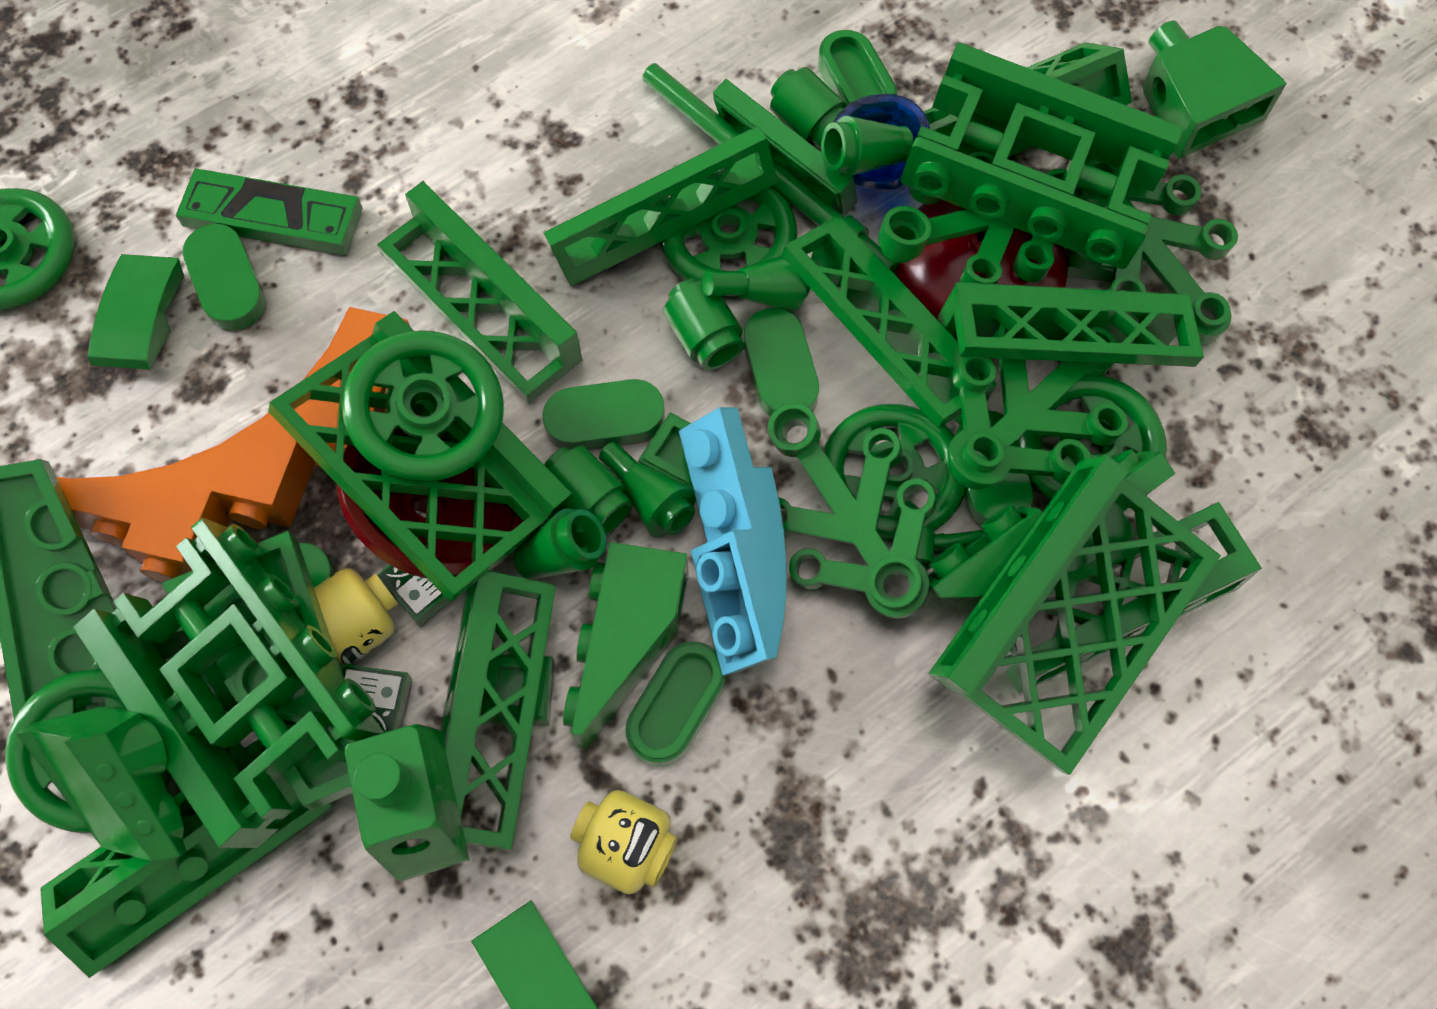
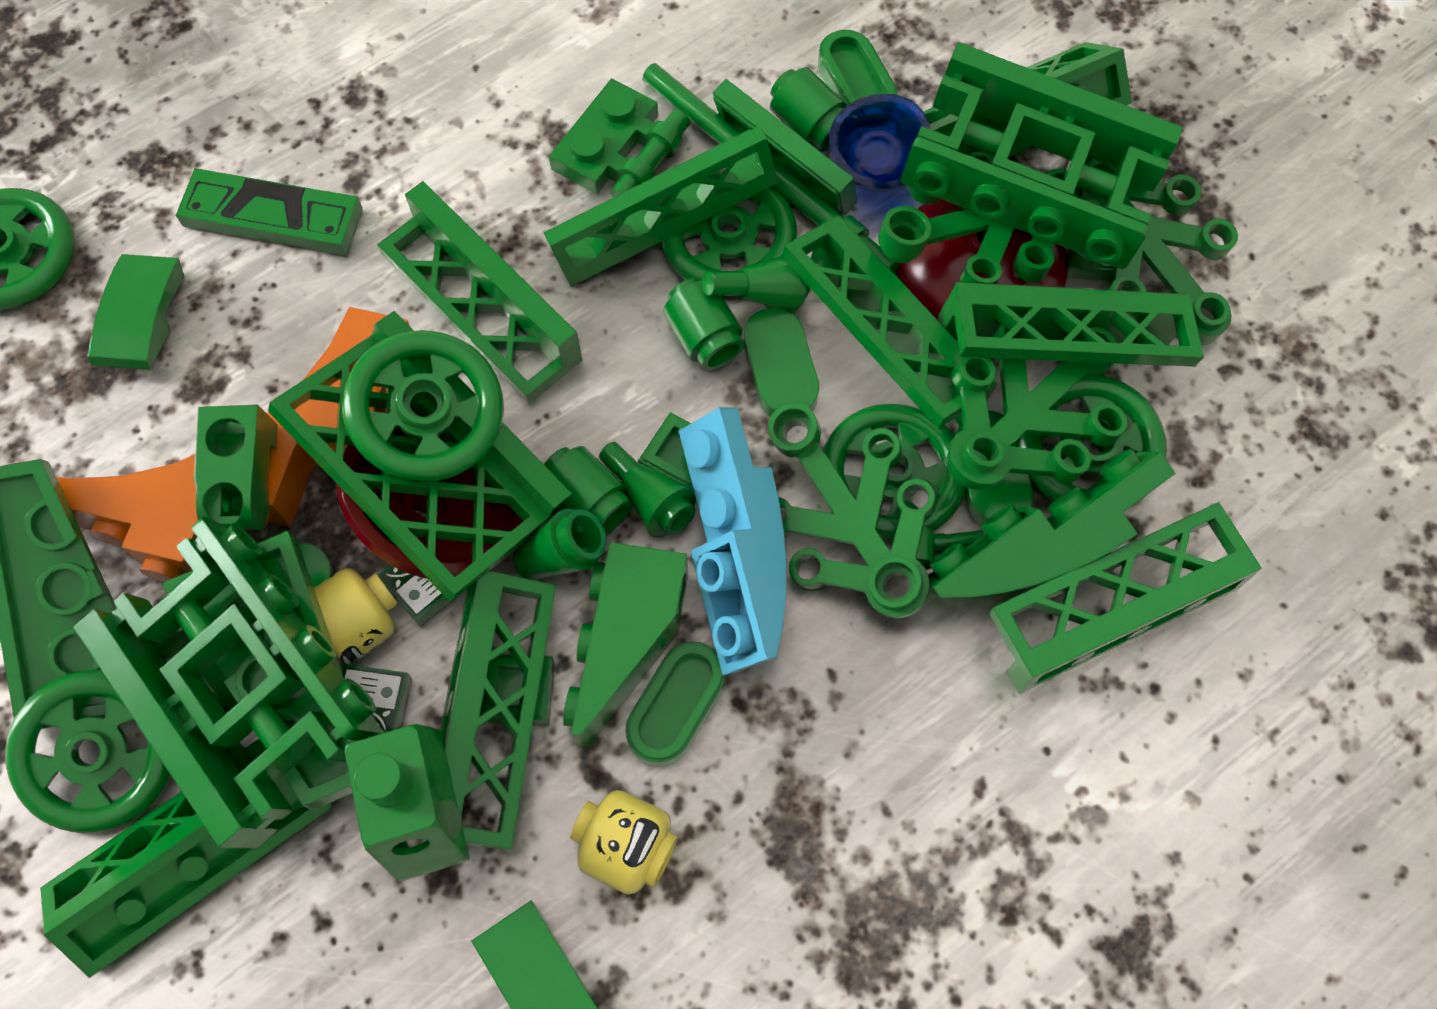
(111, 777): green slope -> none
(223, 277): green tile -> none
(233, 464): none -> green leg
(604, 414): green tile -> none
(609, 131): none -> green plate
(863, 145): green cone -> none
(1028, 580): green fence -> none
(1208, 85): green torso -> none

